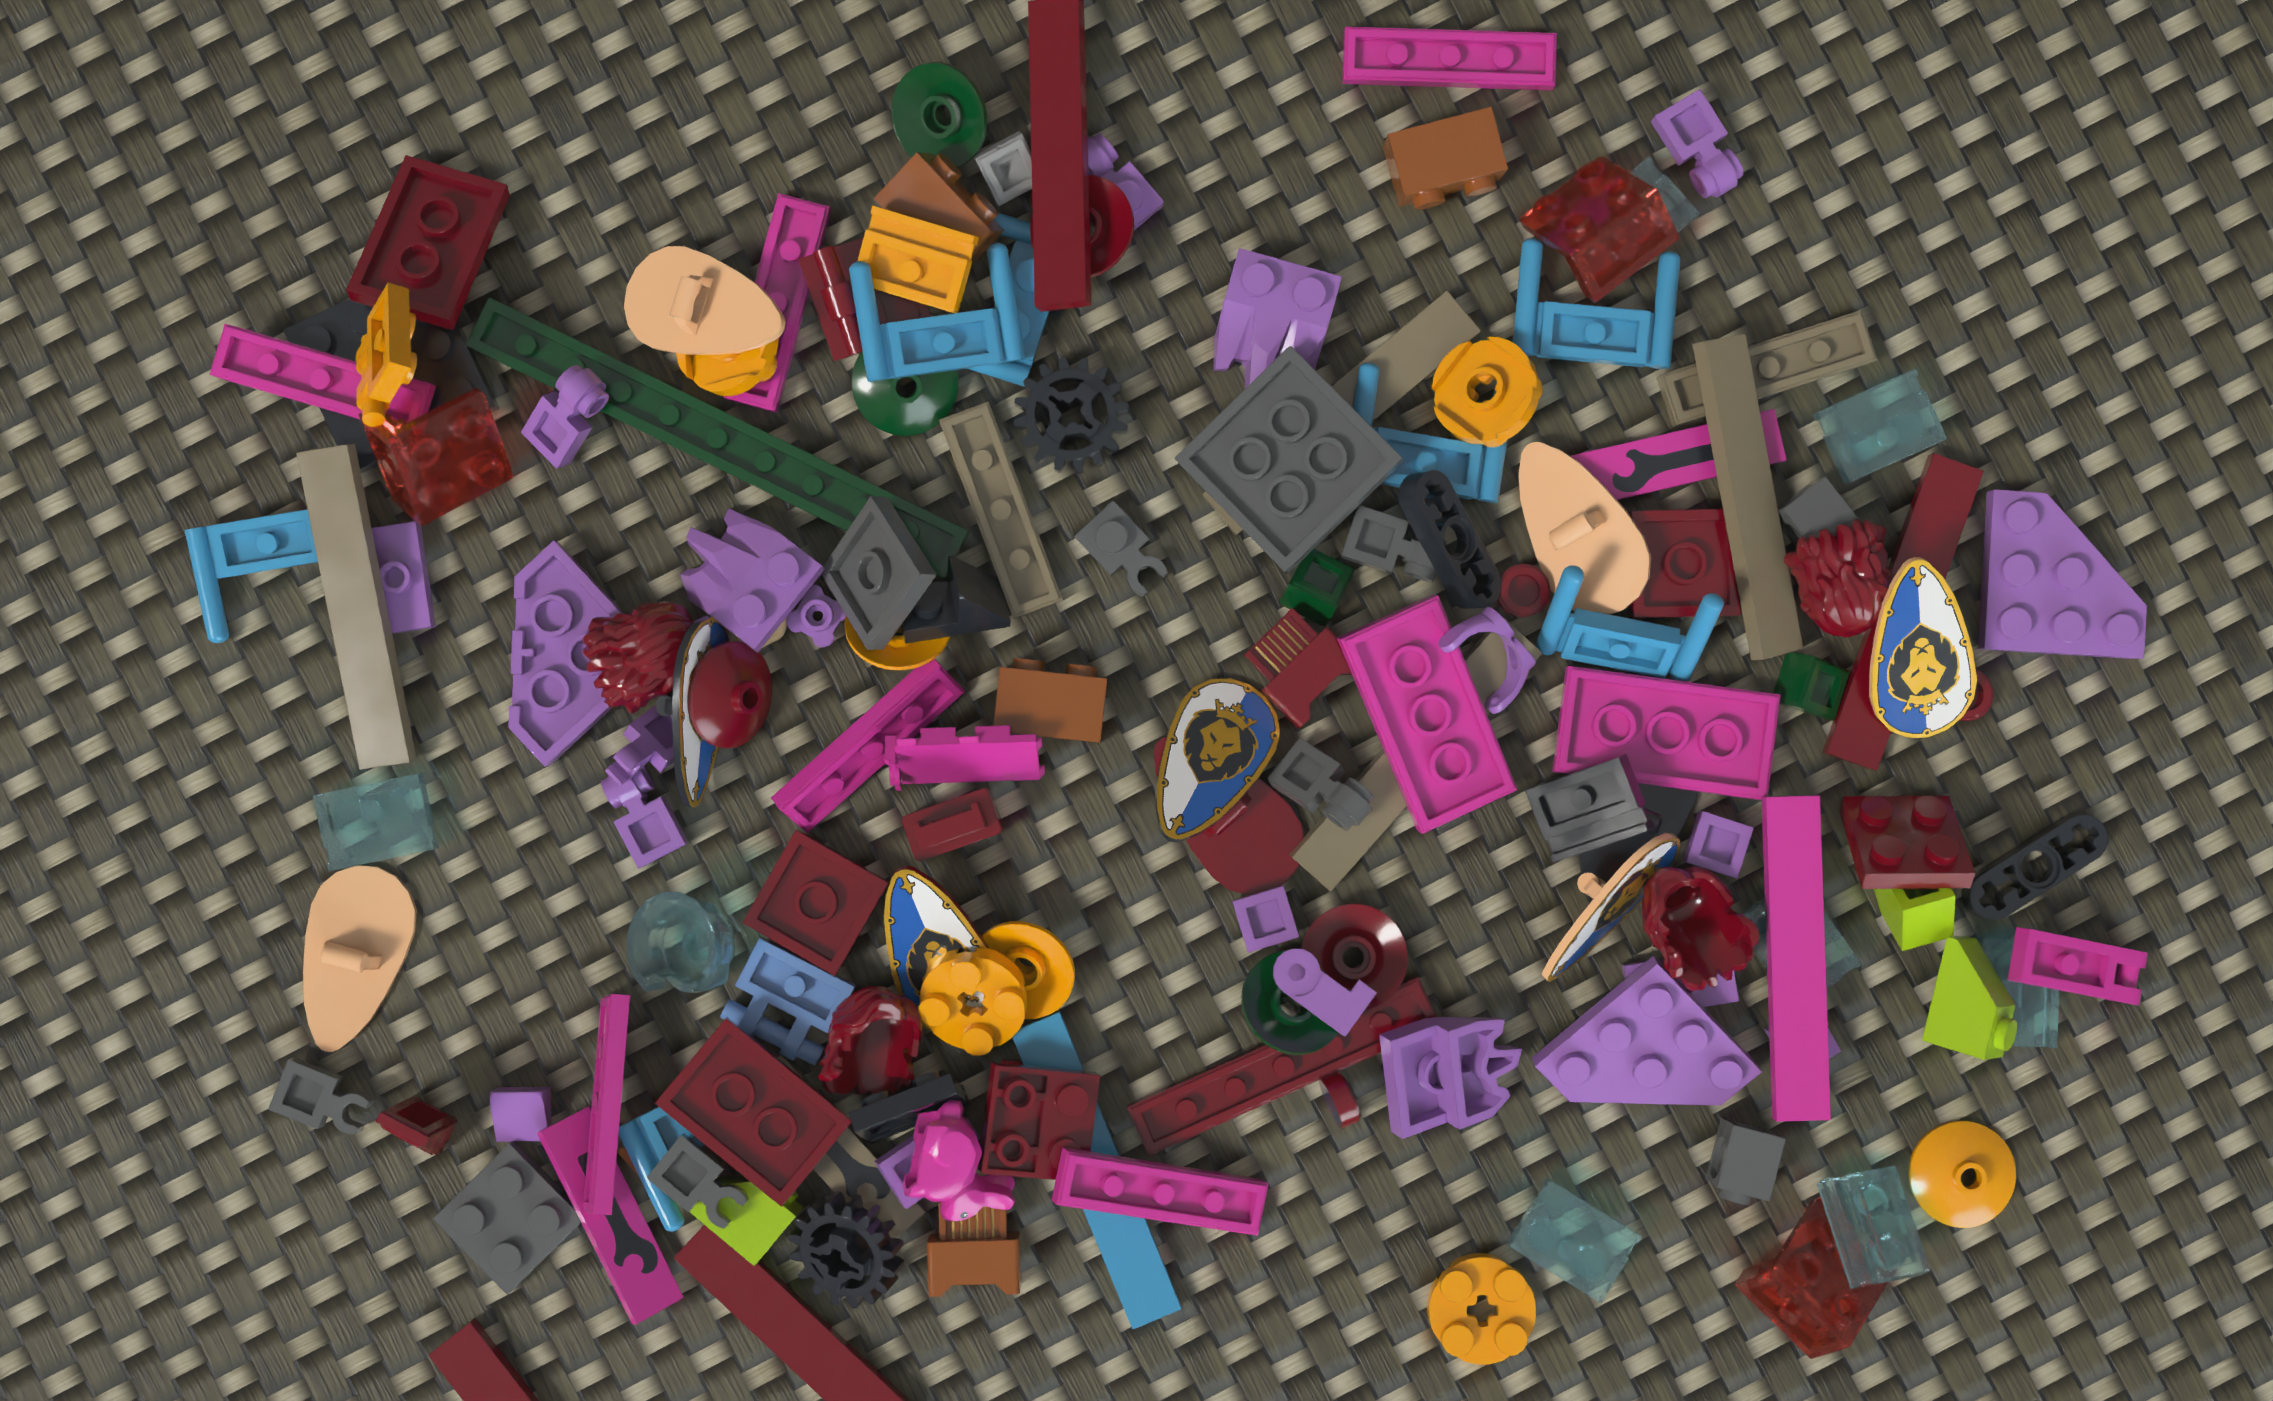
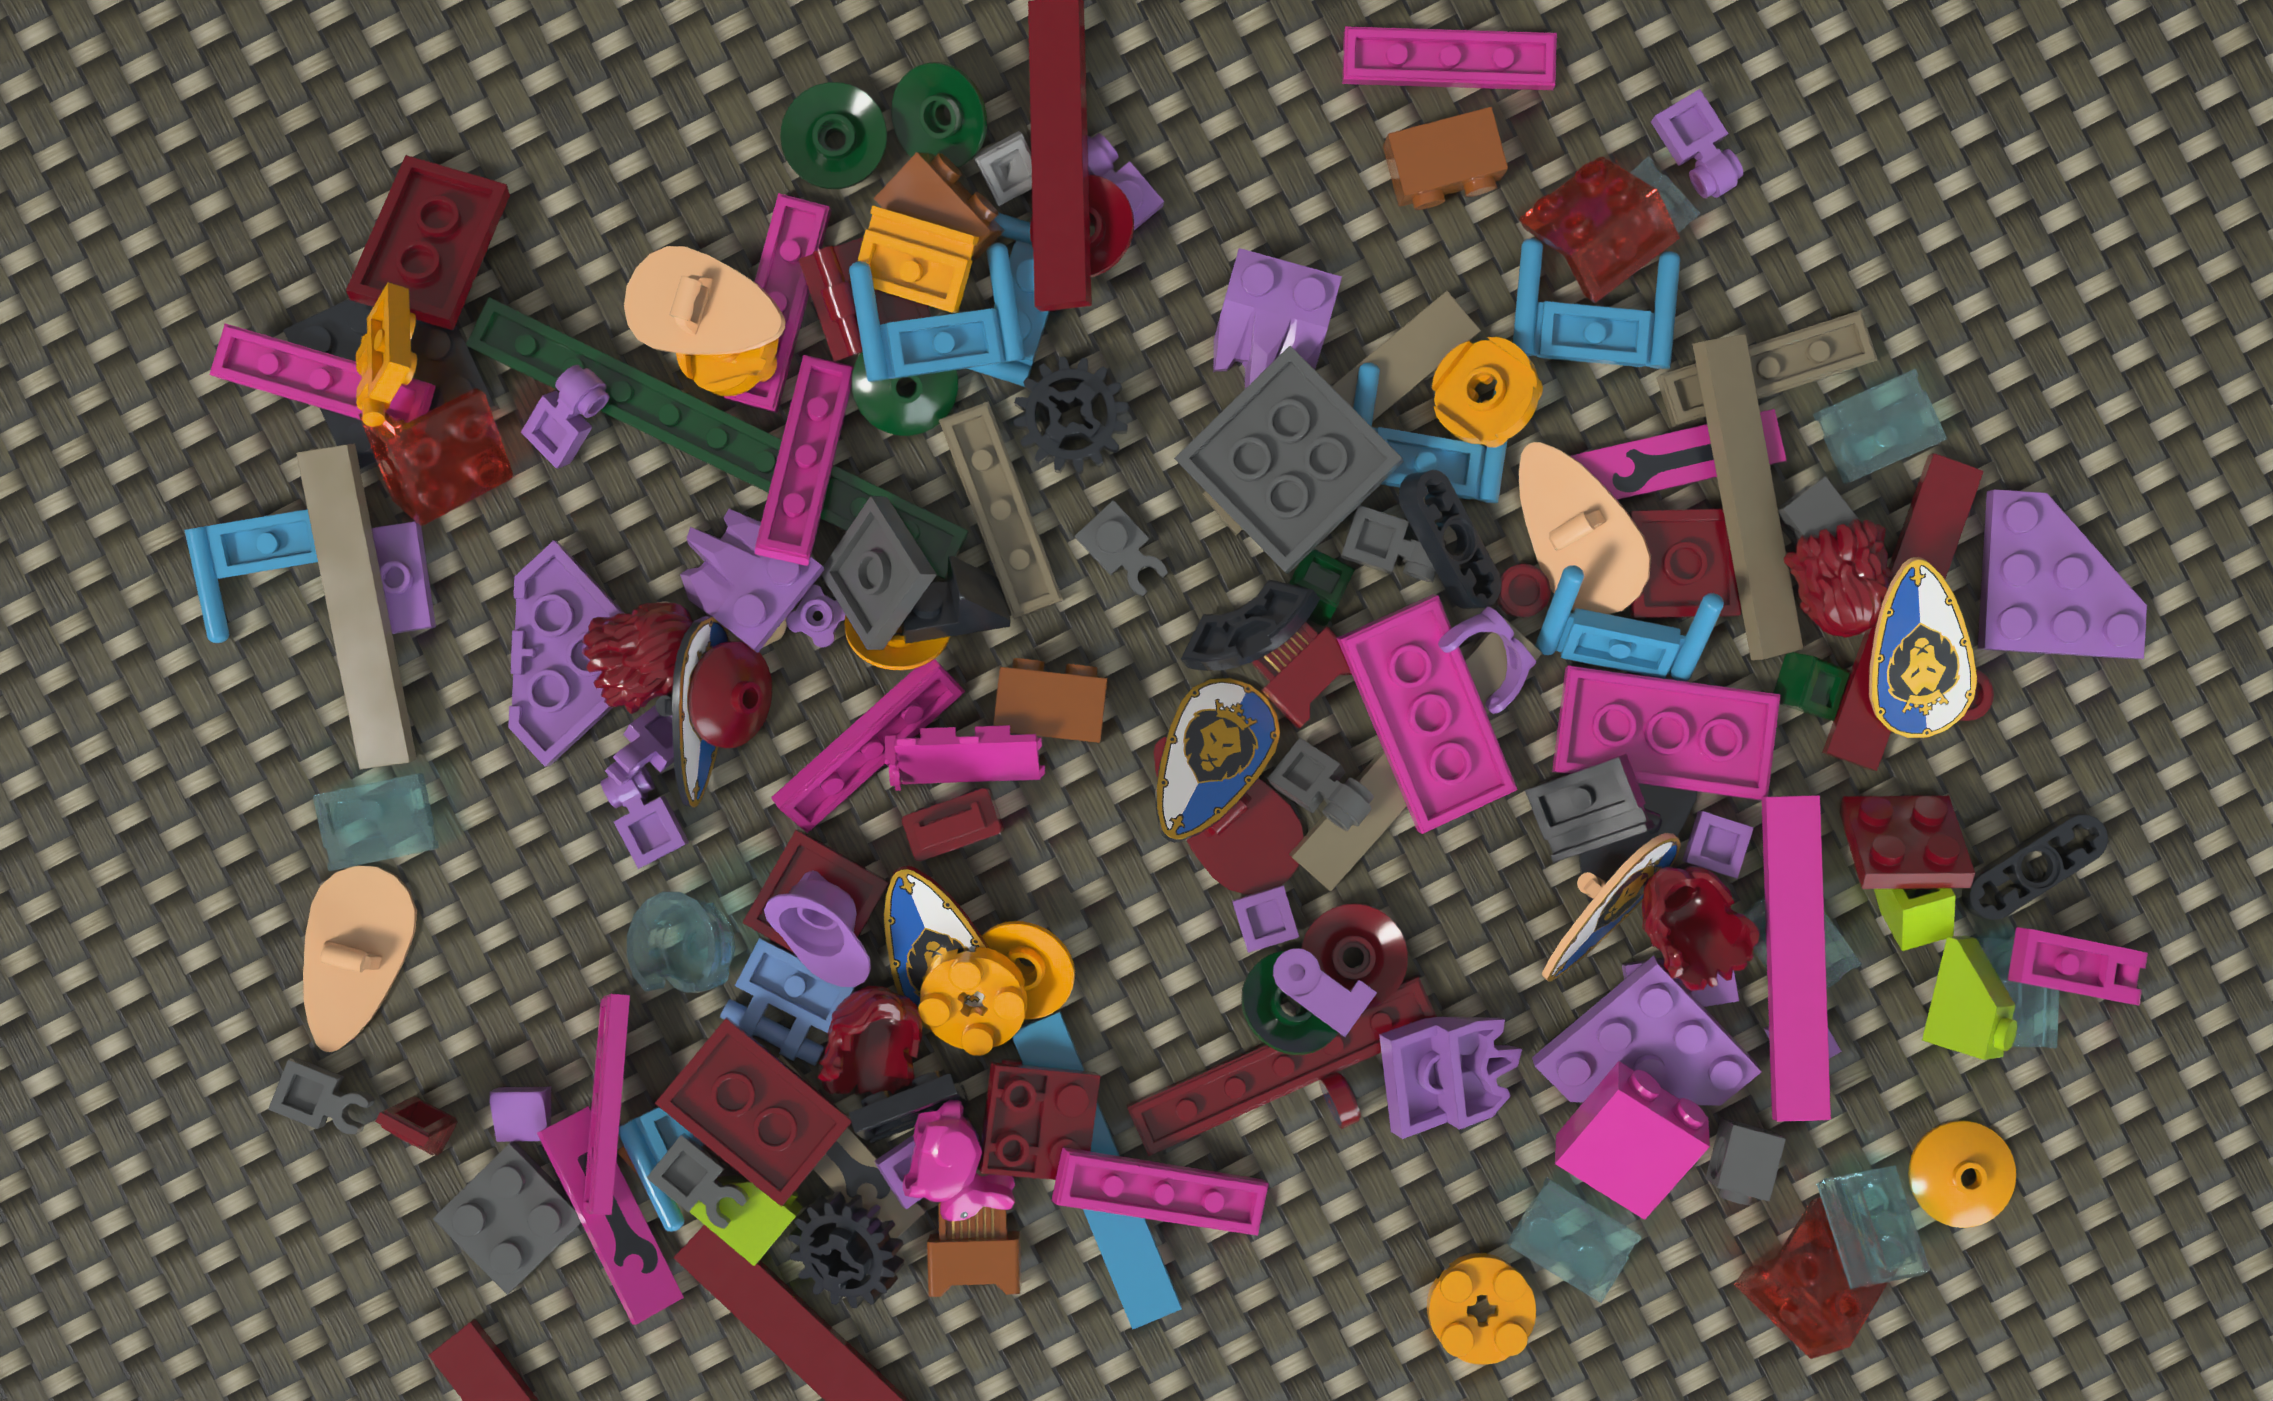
(805, 461): none -> dark pink tile
(819, 928): none -> medium lavender piece
(828, 110): none -> dark green dish
(1252, 630): none -> black tile
(1632, 1139): none -> dark pink brick

